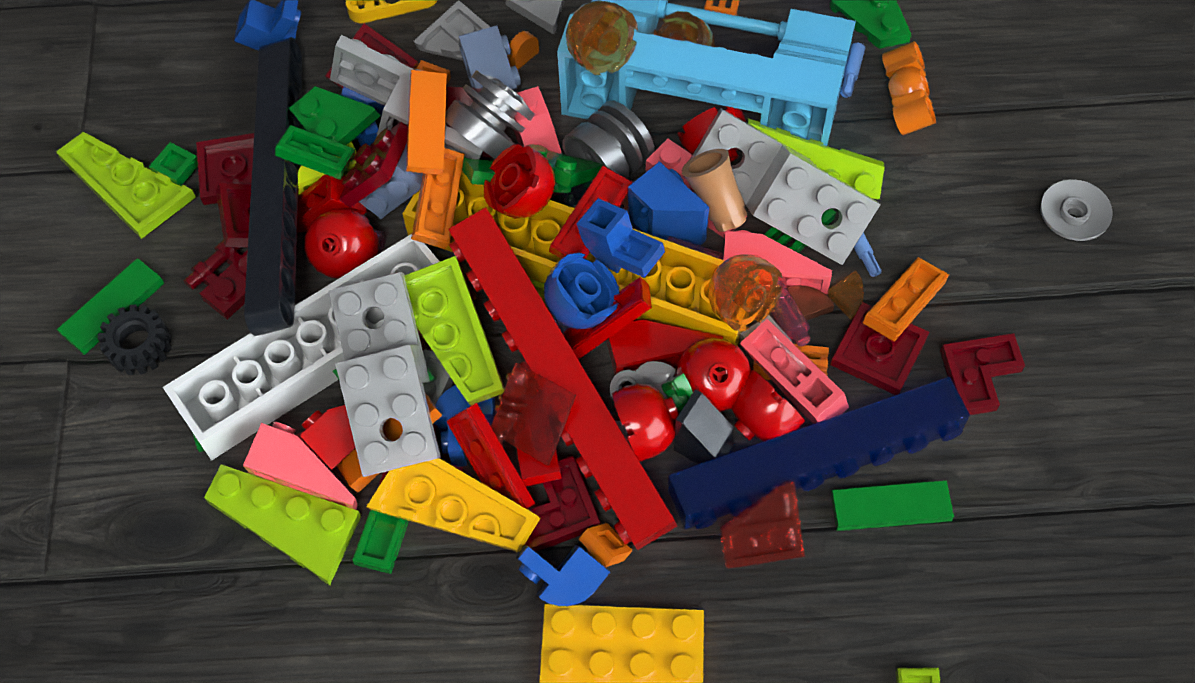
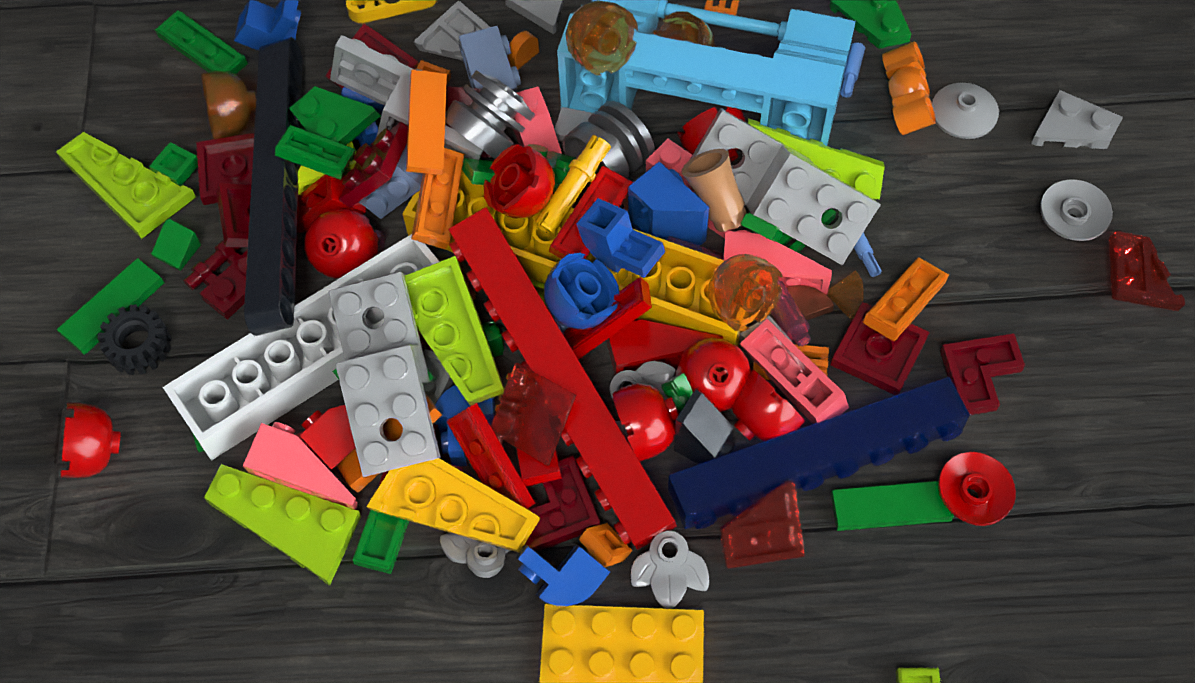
(88, 440): none -> red cylinder
(175, 244): none -> green slope
(200, 44): none -> green tile
(227, 103): none -> clear orange cylinder
(470, 551): none -> light grey plate
(493, 337): none -> green tile
(569, 120): none -> light grey tile
(579, 175): none -> yellow pin
(669, 575): none -> light grey plate
(762, 227): none -> green tile
(961, 119): none -> light grey dish
(986, 477): none -> red dish
(1077, 123): none -> light grey wing
(1139, 273): none -> clear red wing

